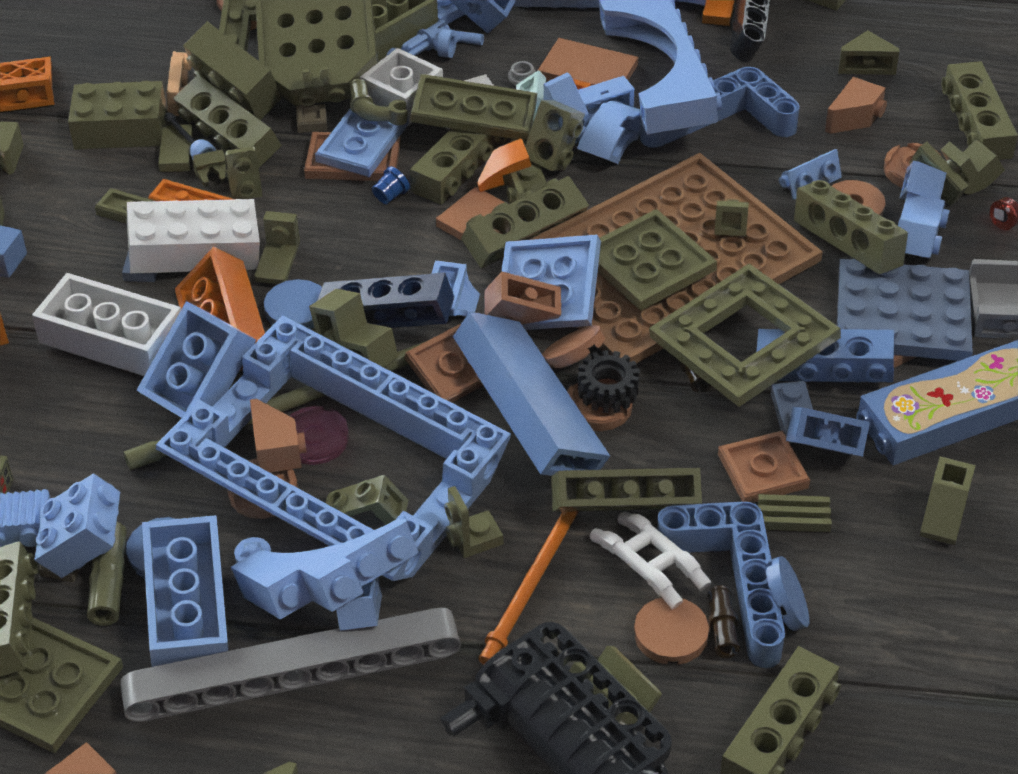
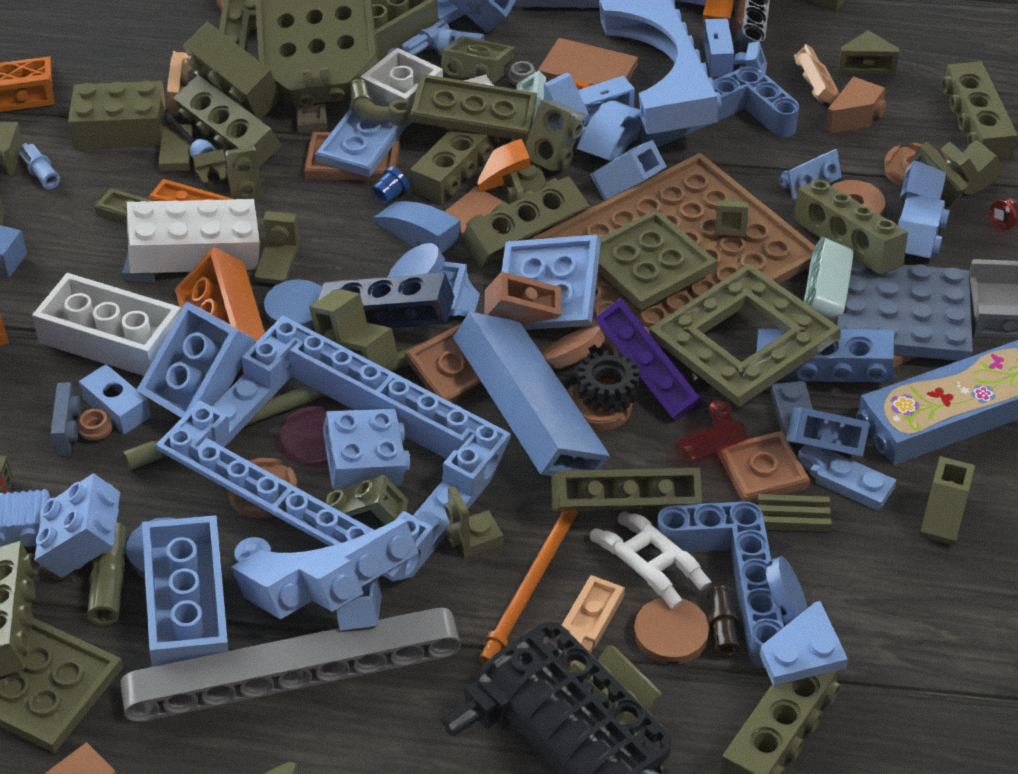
(39, 166): none -> light blue axle
(64, 427): none -> sand blue plate
(94, 424): none -> nougat plate
(126, 409): none -> light blue piece
(276, 438): nougat slope -> none
(365, 446): none -> light blue brick
(419, 260): none -> medium blue tile
(420, 224): none -> medium blue slope
(475, 58): none -> olive plate
(593, 611): none -> light nougat hinge
(628, 170): none -> light blue slope
(653, 364): none -> dark purple hinge
(718, 47): none -> light blue piece
(724, 434): none -> clear red piece
(753, 57): none -> light blue tile
(803, 648): none -> light blue wing
(816, 75): none -> light nougat hinge
(829, 278): none -> light aqua beam
(847, 476): none -> light blue hinge

